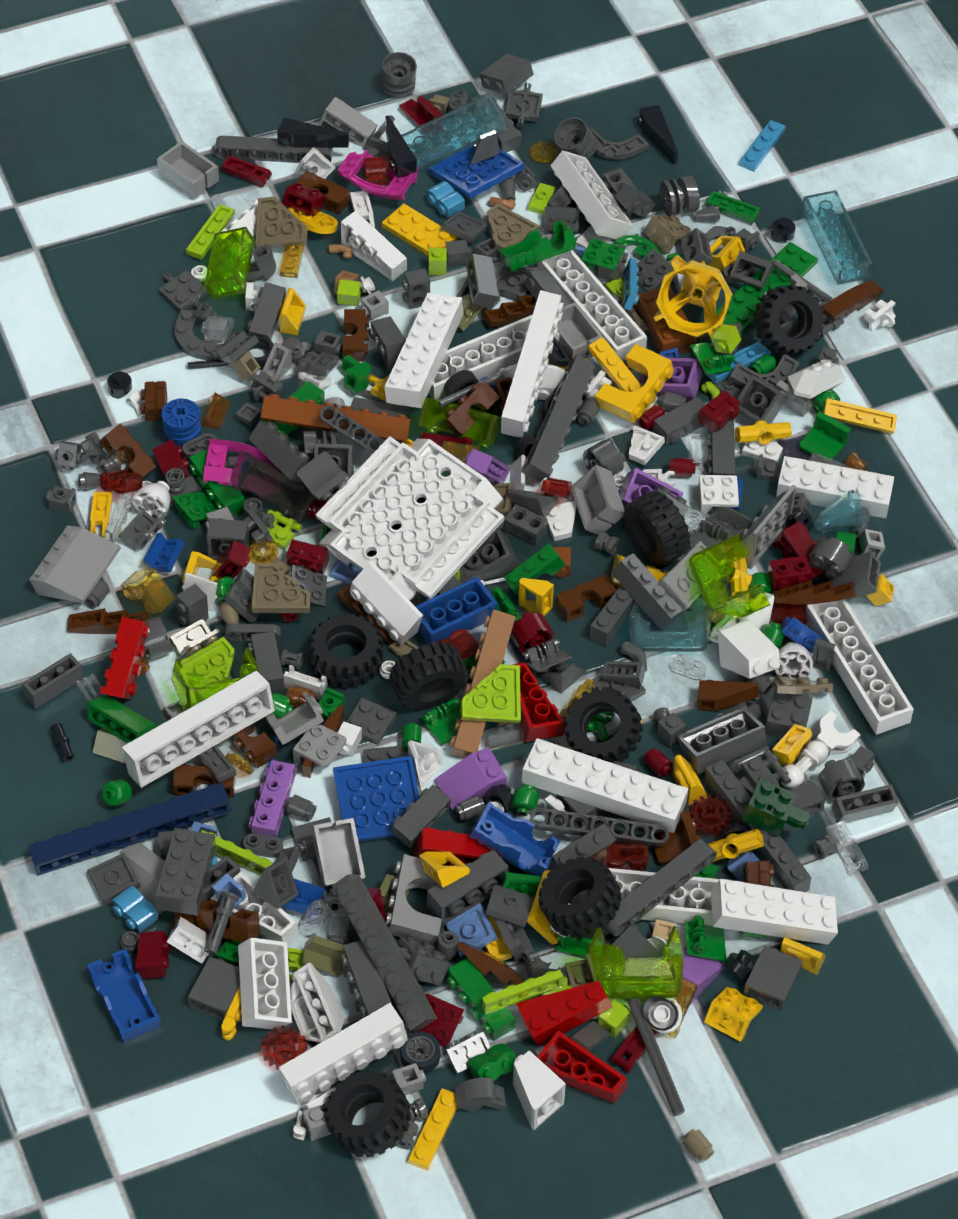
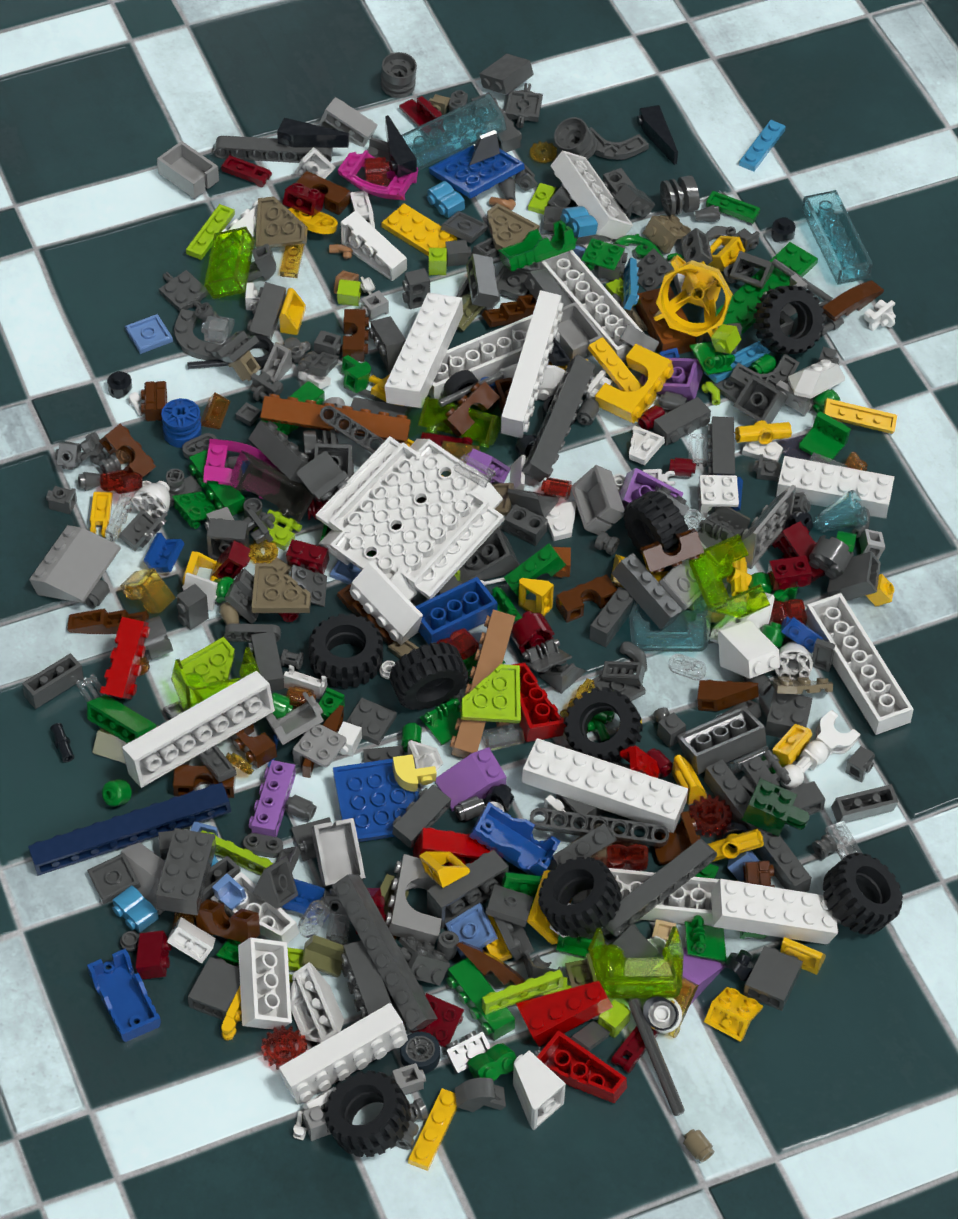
(148, 333): none -> medium blue tile
(170, 457): dark red brick -> none
(192, 638): bracket -> none
(199, 273): white plate -> none
(223, 914): dark grey pin -> none
(378, 133): dark grey bar -> none
(408, 776): none -> light yellow brick
(483, 483): none -> clear tile
(525, 799): green head -> none
(579, 221): none -> dark azure brick
(606, 456): dark grey brick -> none
(634, 336): none -> tile
(640, 761): none -> red bracket
(688, 547): none -> arch
(719, 411): dark red brick -> none
(808, 594): reddish brown slope -> none
(841, 778): dark grey brick -> none
(866, 911): none -> black tyre

